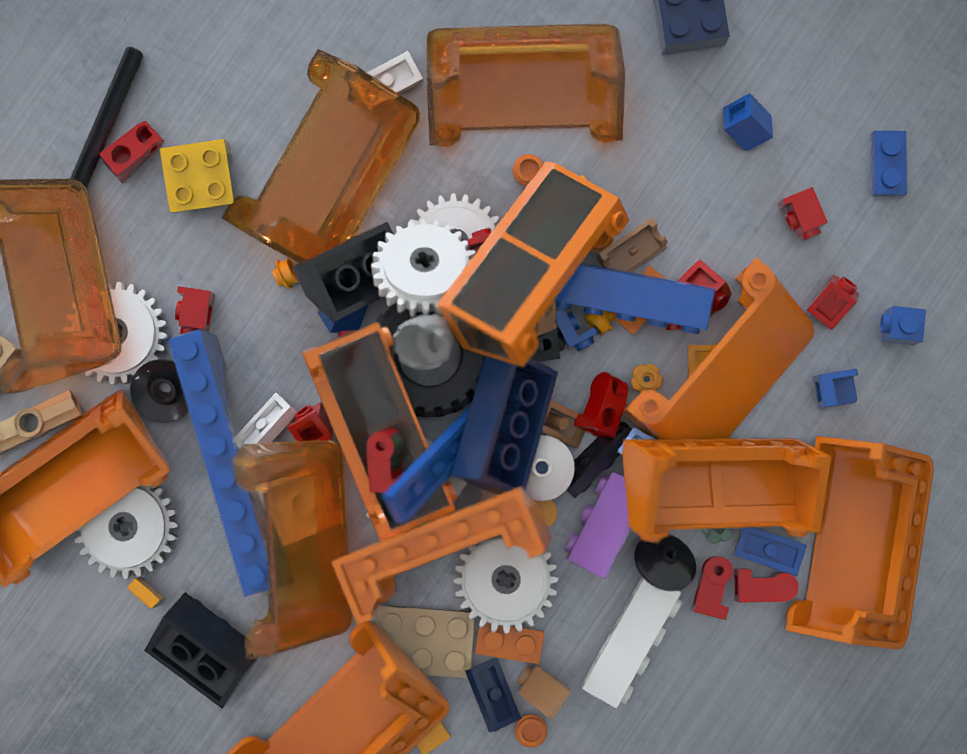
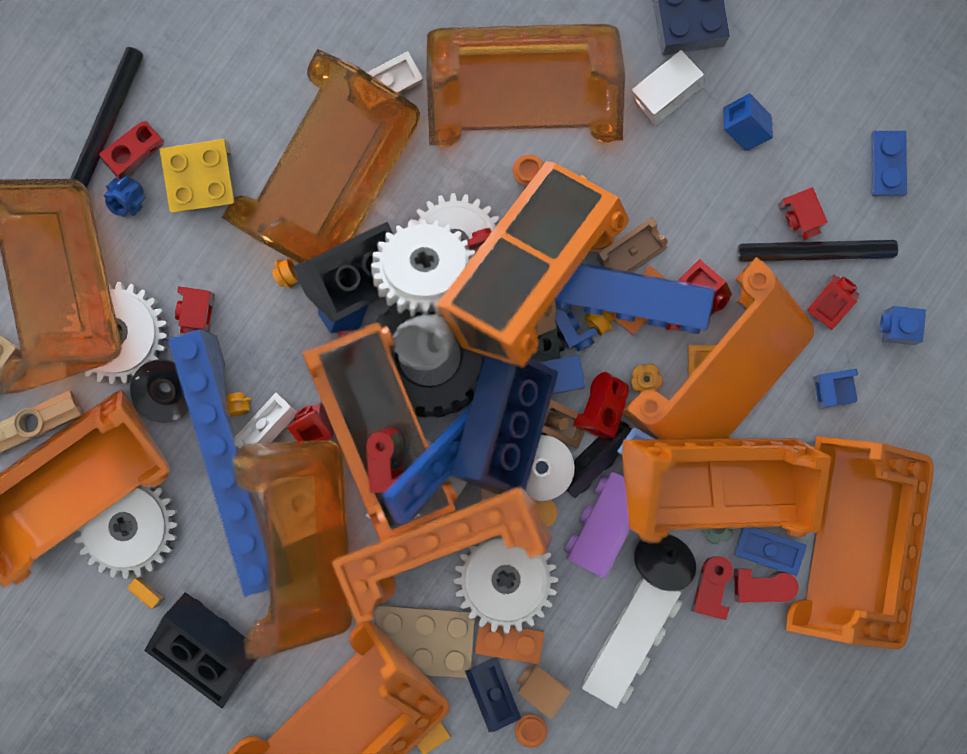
(124, 196): none -> blue gear
(238, 404): none -> light orange plate
(569, 374): none -> blue brick
(668, 87): none -> white hinge
(817, 250): none -> black axle

